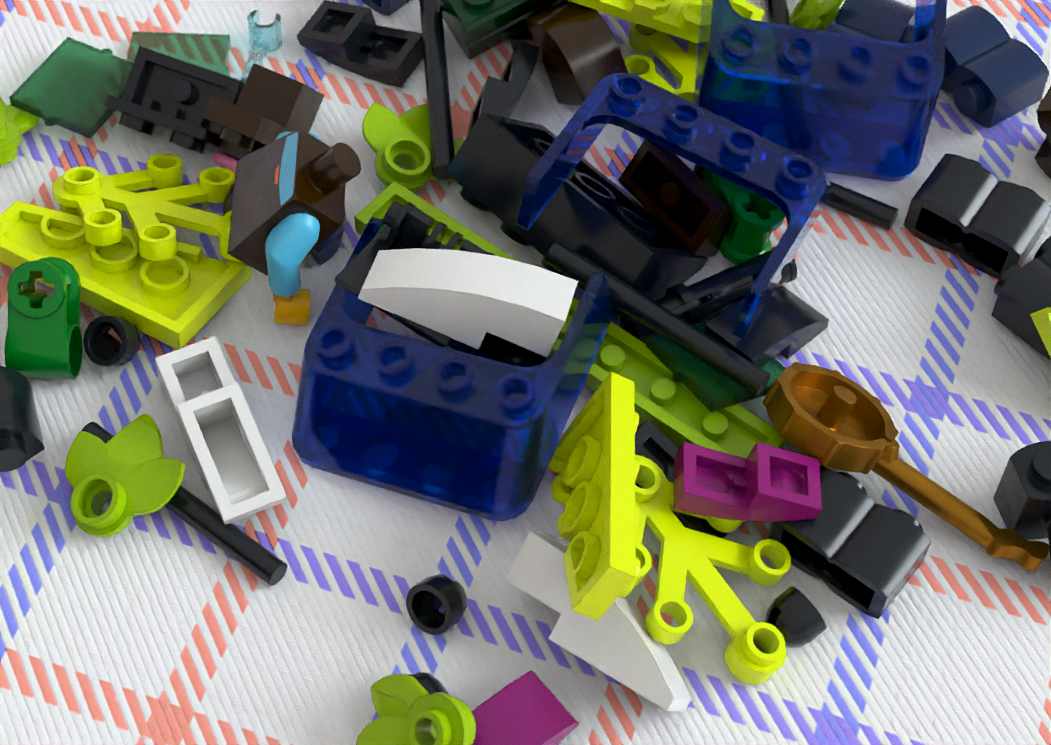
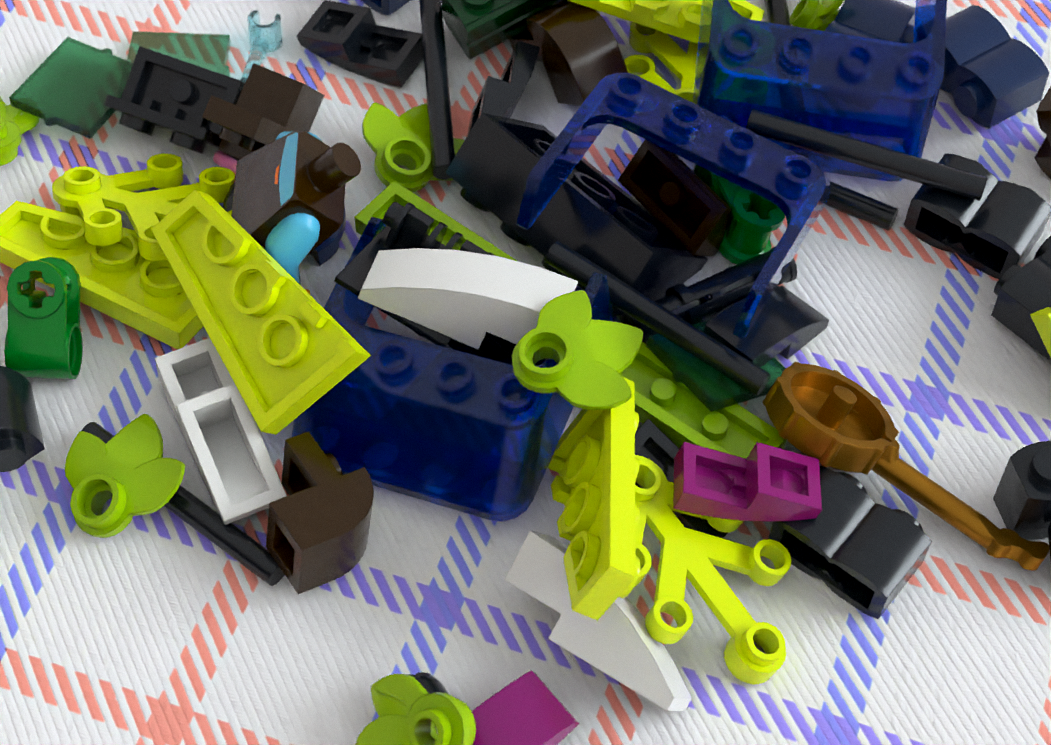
(104, 348): black hinge -> none
(259, 318): none -> neon yellow wing
(323, 521): none -> dark brown brick
(426, 599): black hinge -> none
(586, 351): none -> lime plate
(795, 618): black hinge -> none
(867, 154): none -> black bar

